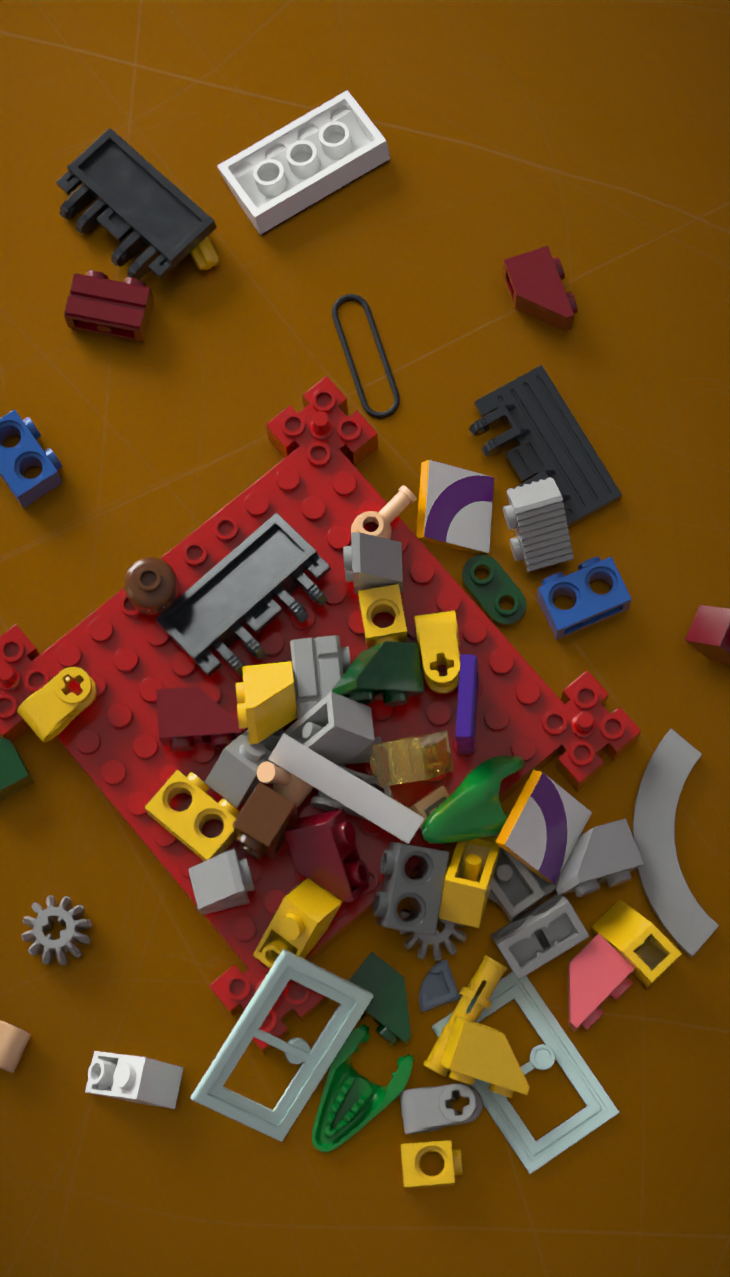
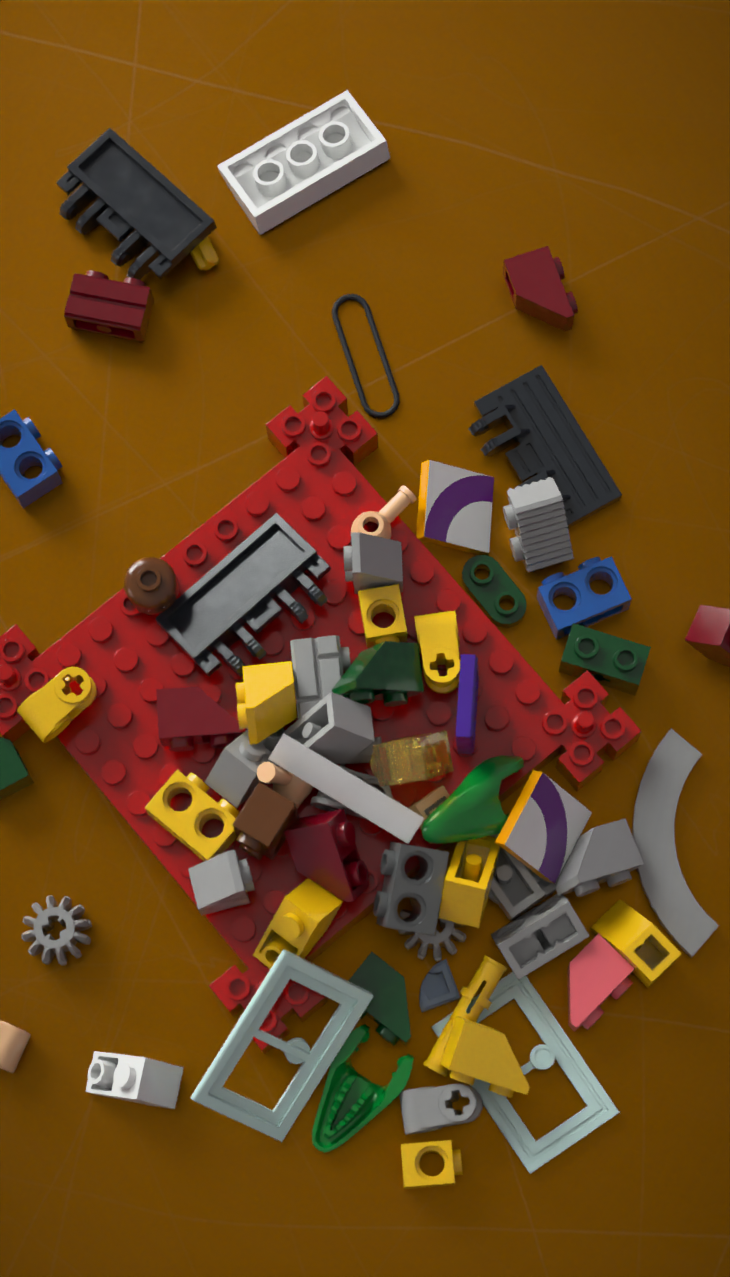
(608, 658): none -> dark green brick

